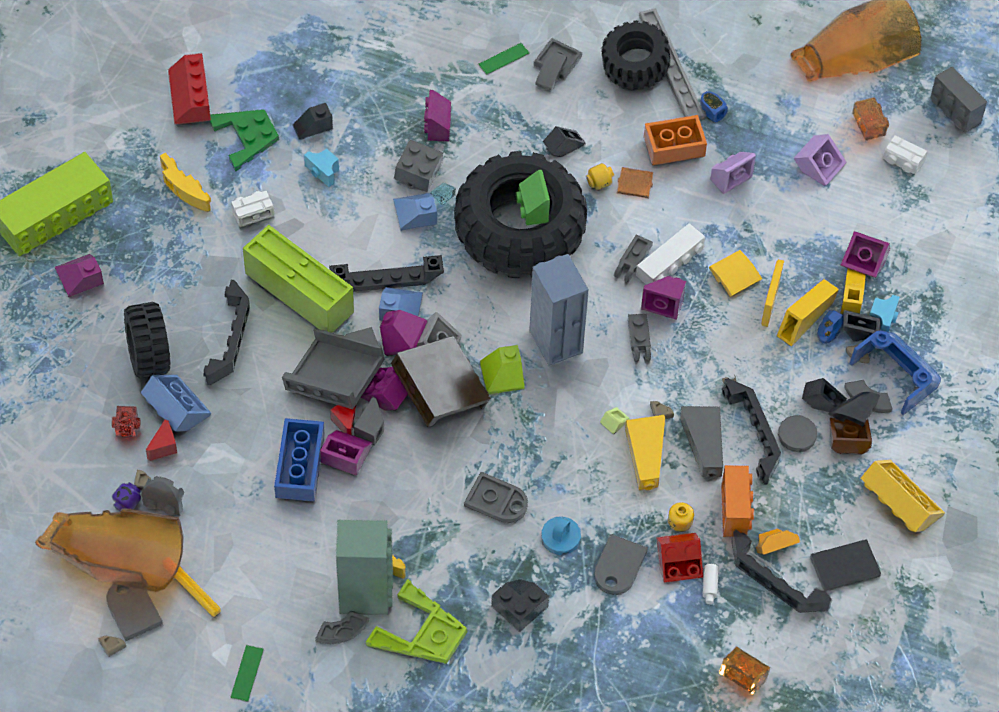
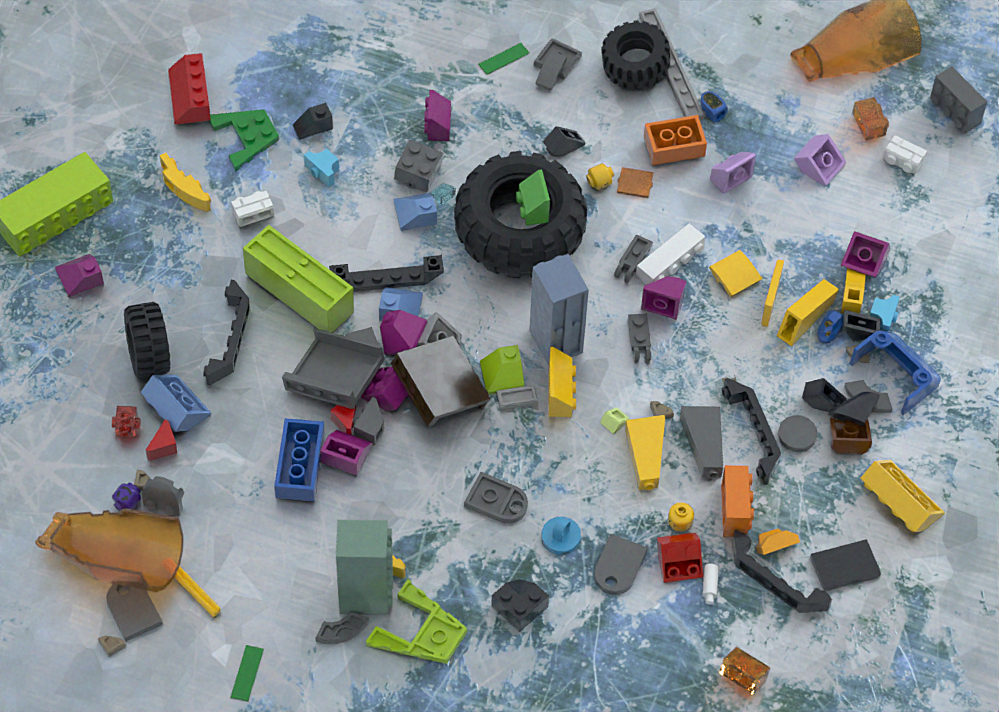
(517, 397): none -> light grey tile
(560, 384): none -> yellow slope

